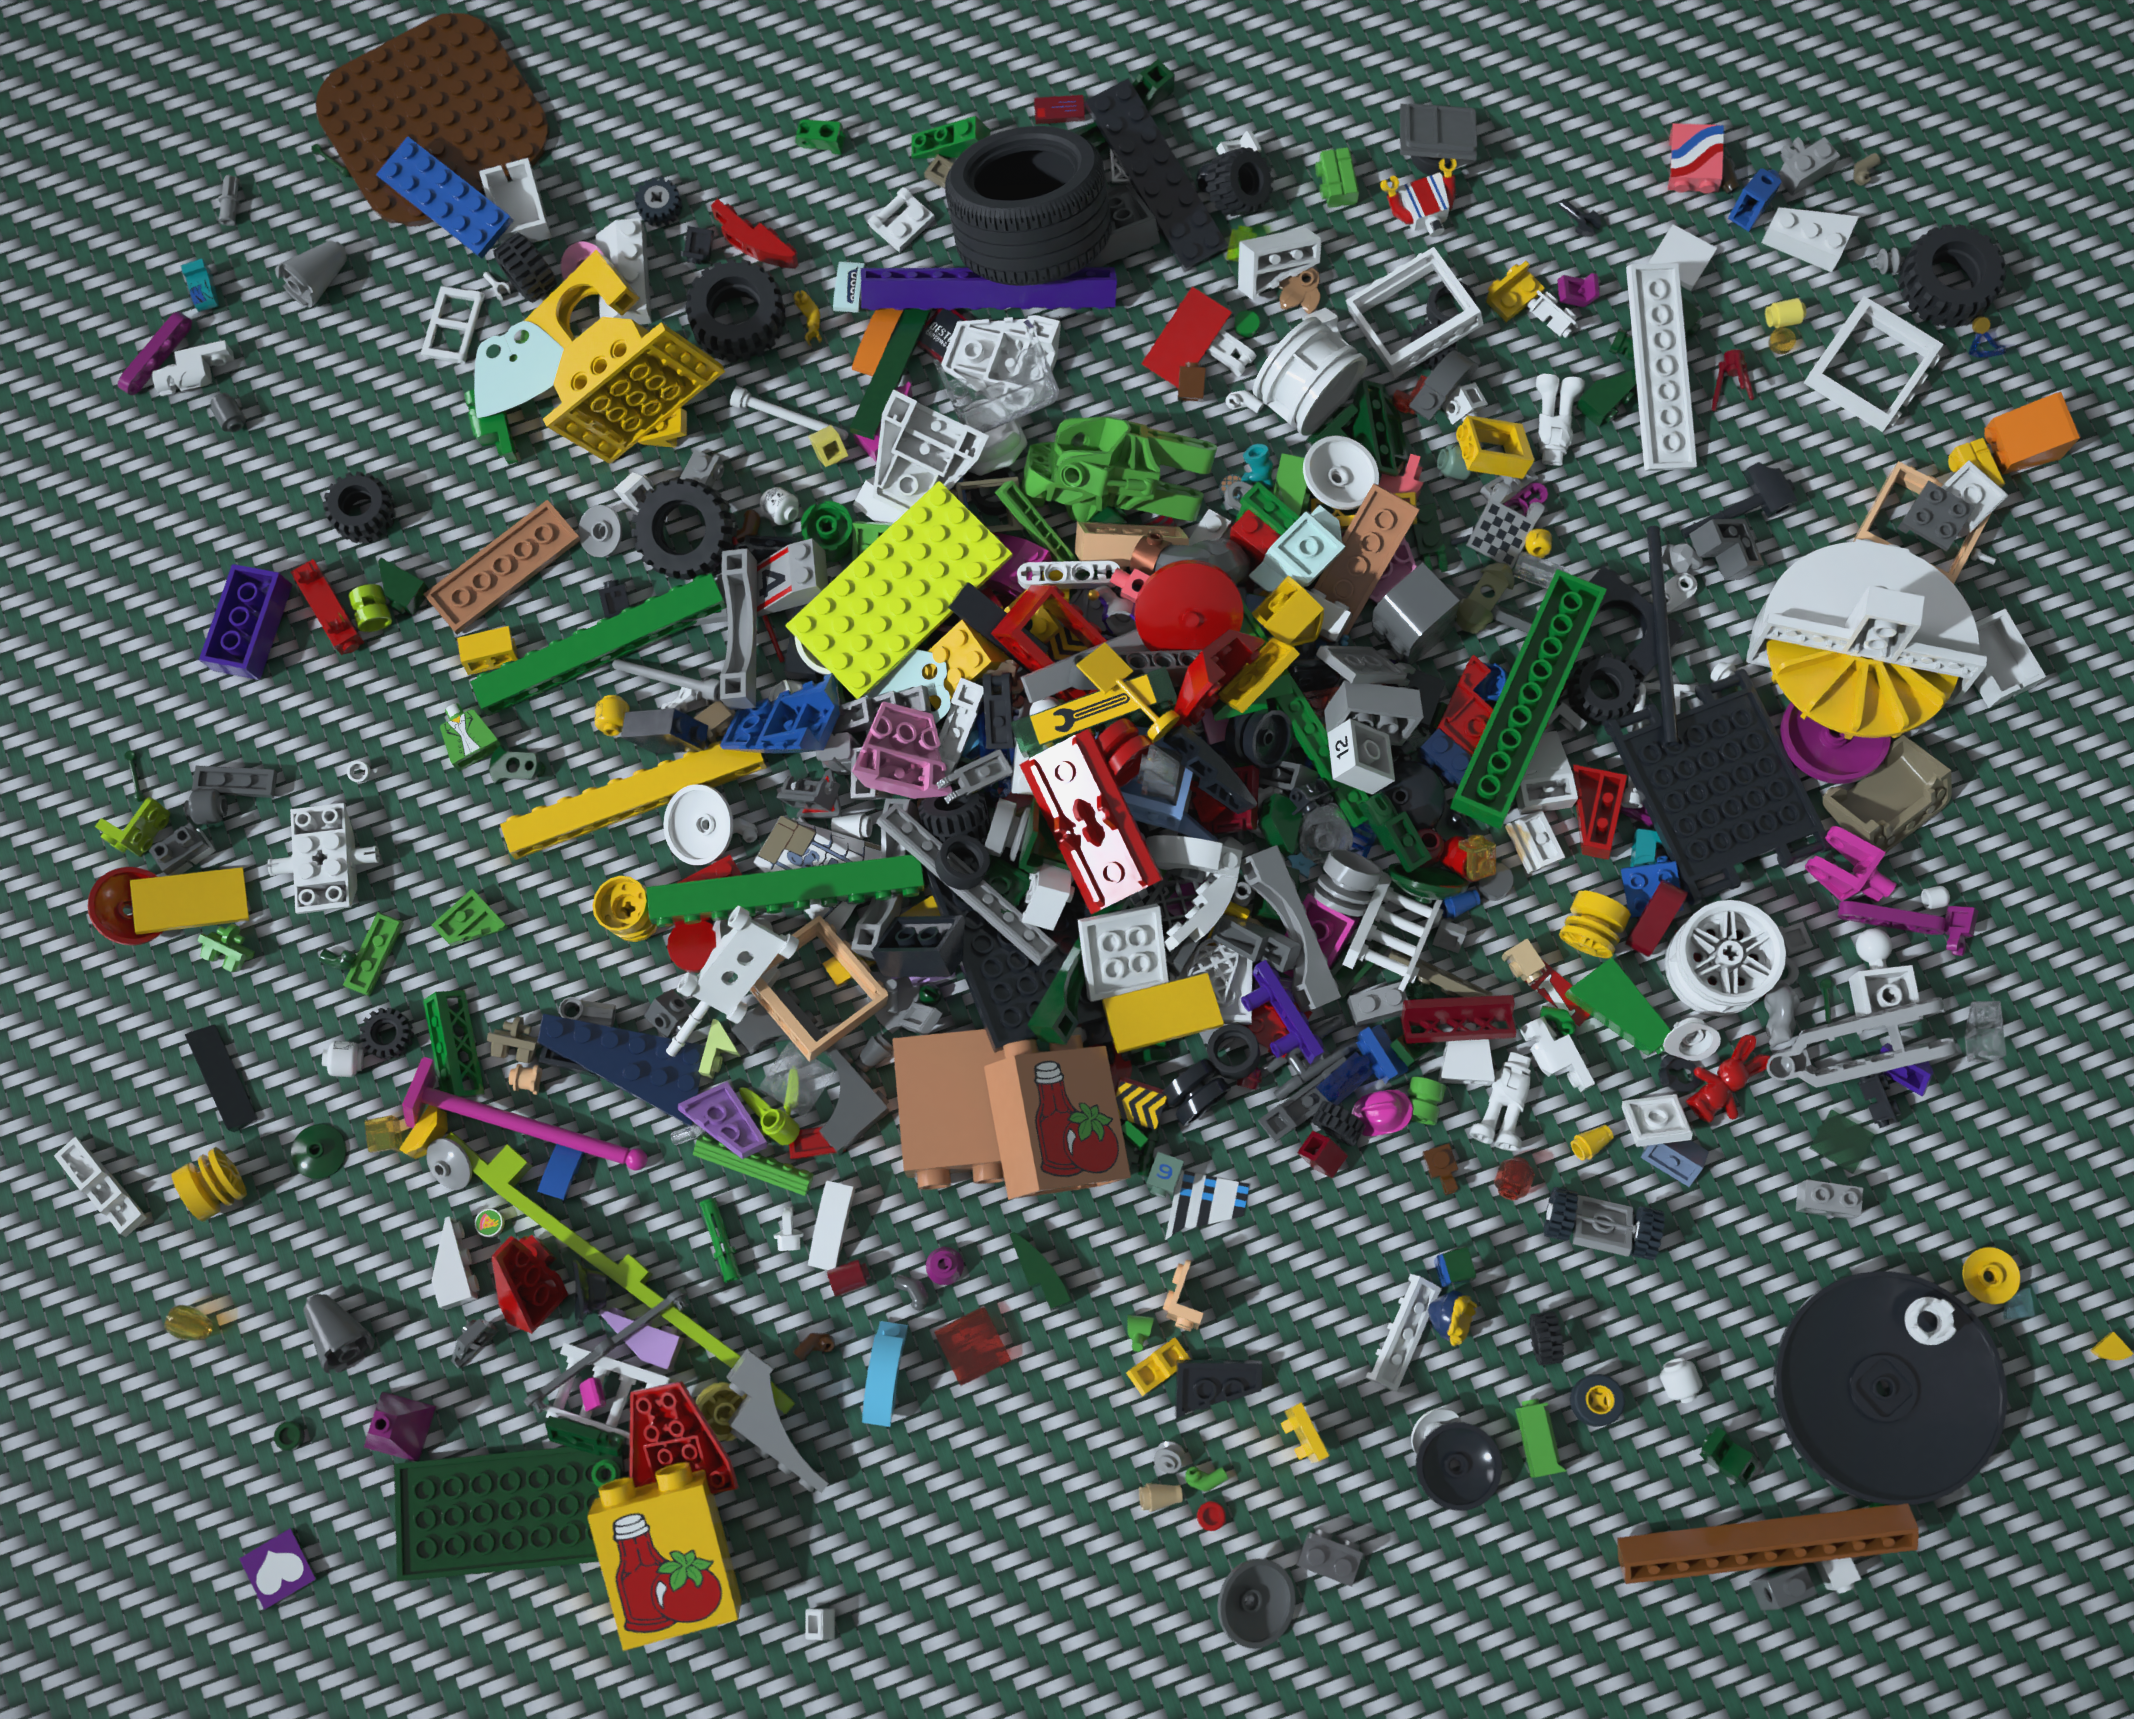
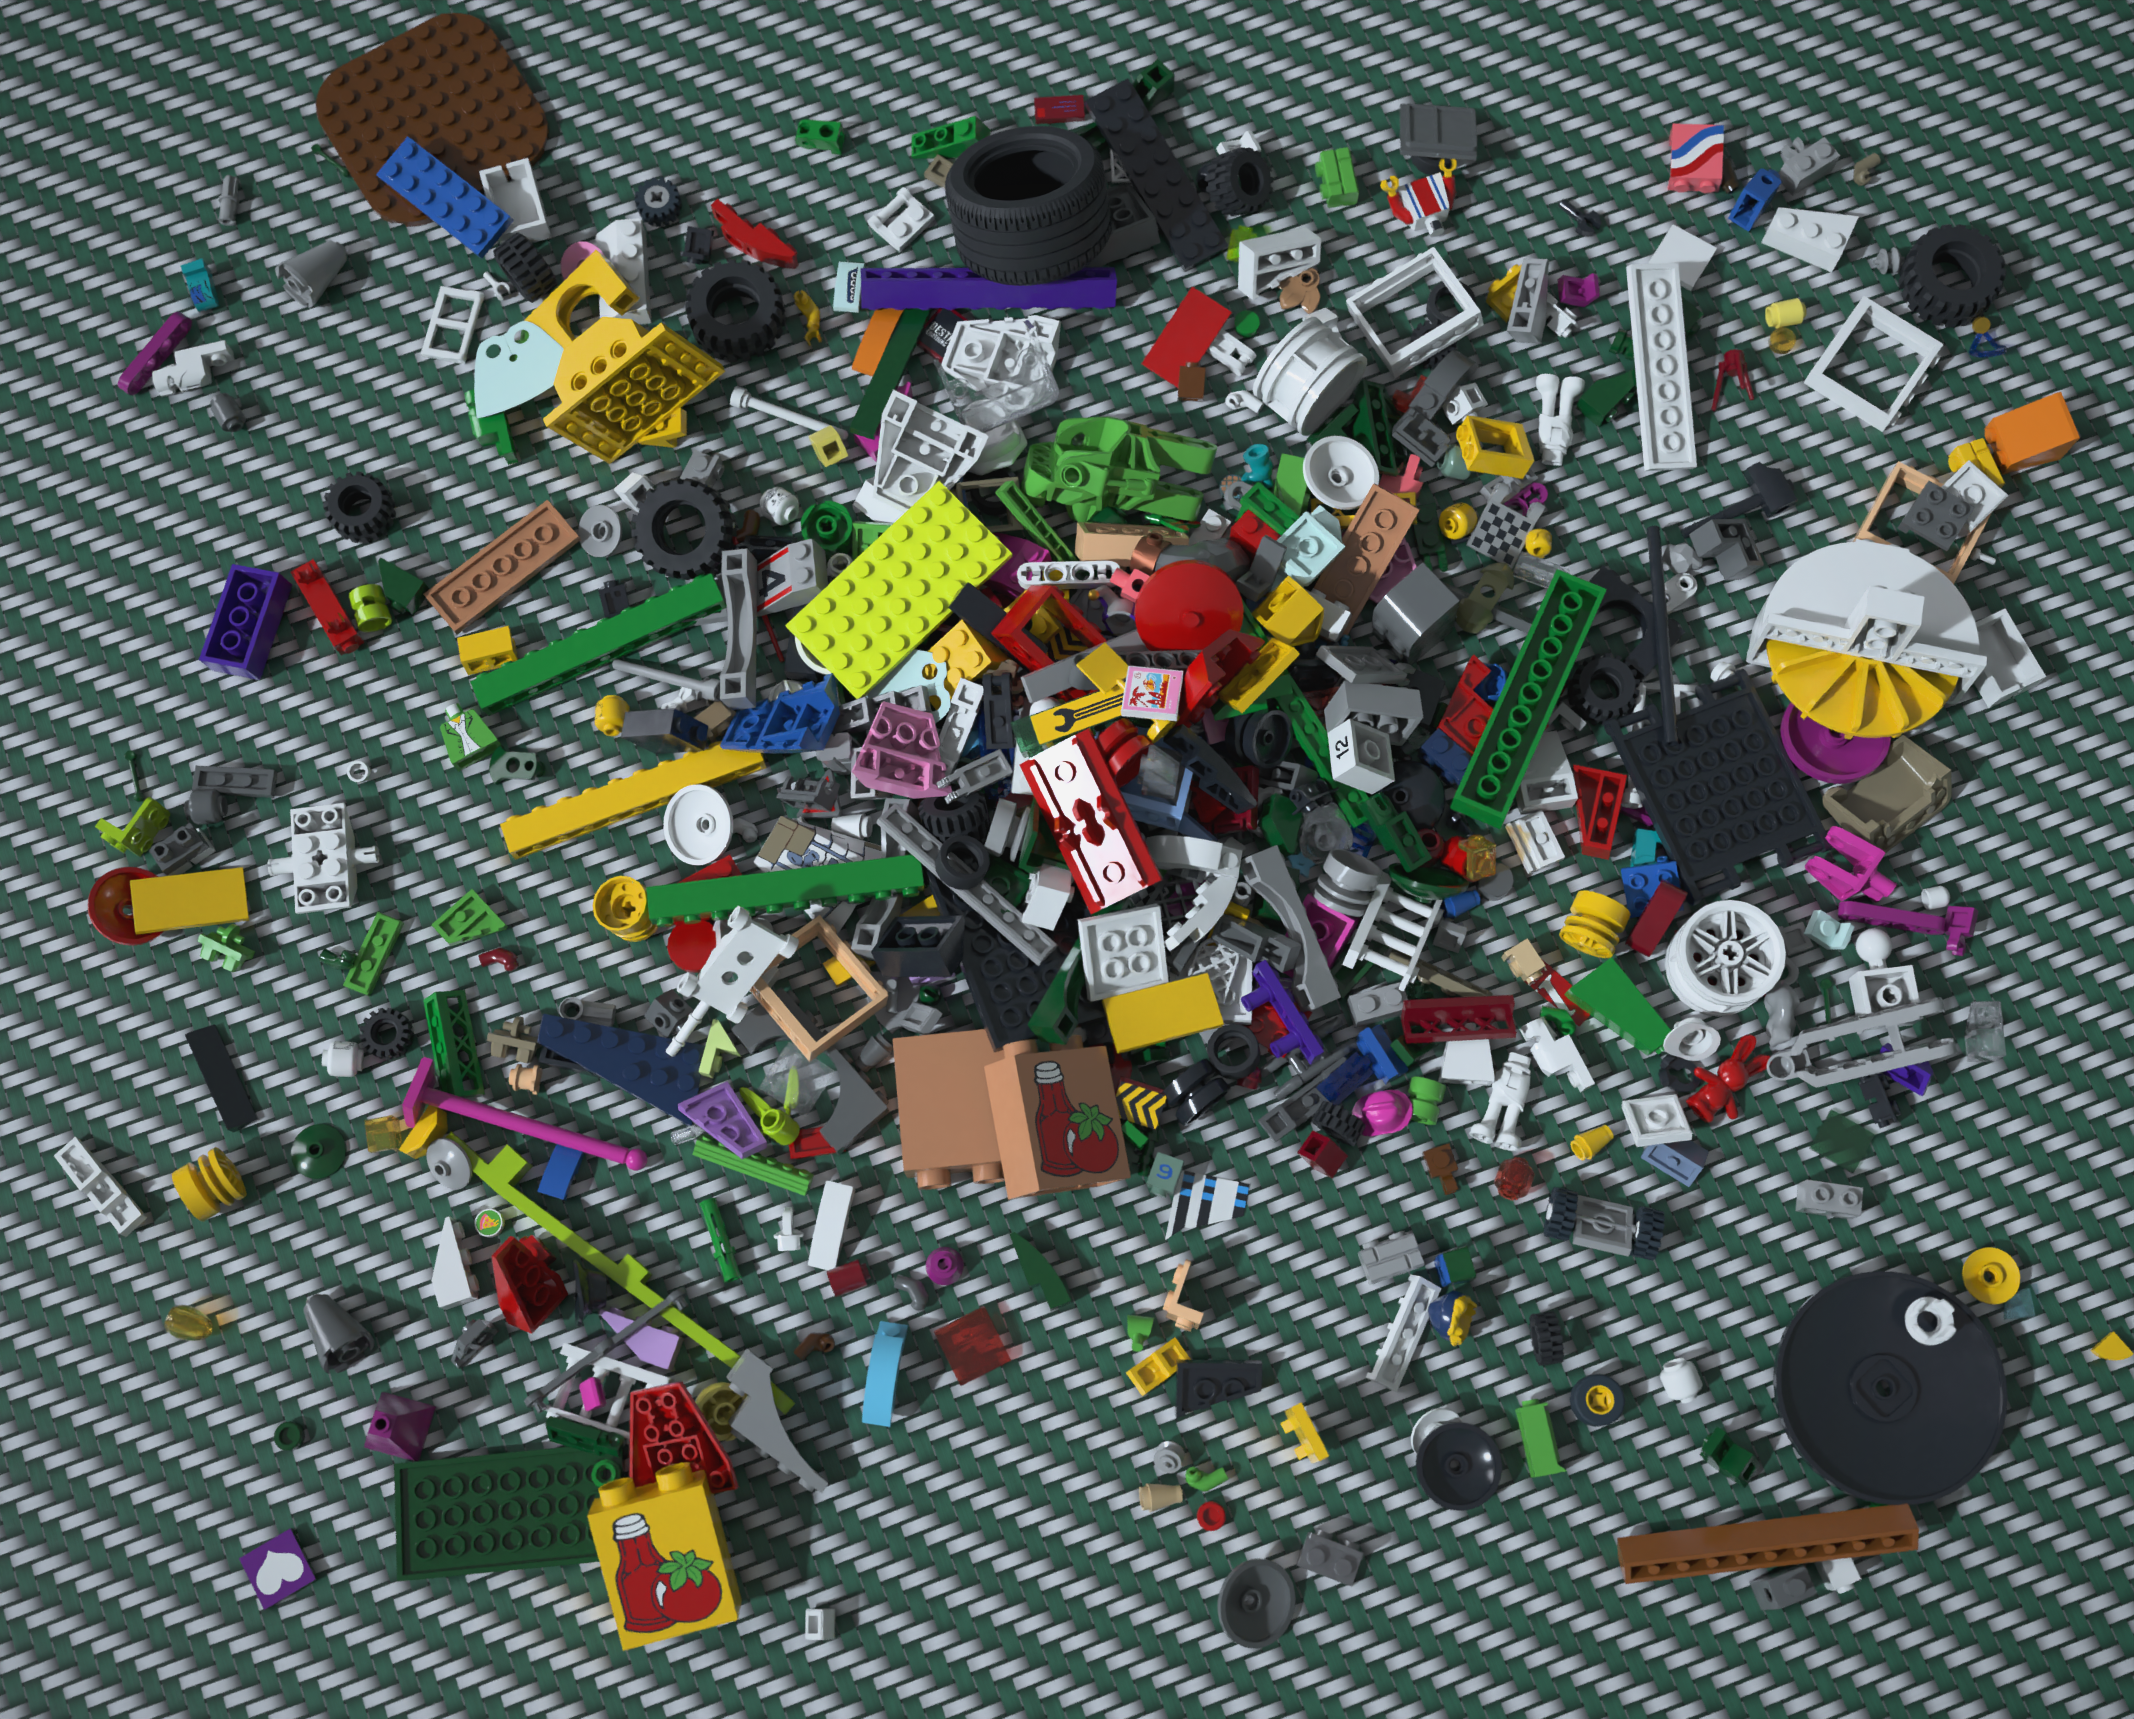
(501, 956): none -> dark red arm
(838, 563): none -> white cone
(1152, 693): none -> tile
(1174, 524): none -> green piece
(1263, 569): none -> dark grey bracket
(1390, 1258): none -> light grey brick
(1421, 436): none -> dark grey hinge
(1458, 521): none -> yellow head
(1530, 302): none -> light grey slope
(1828, 931): none -> light aqua bracket

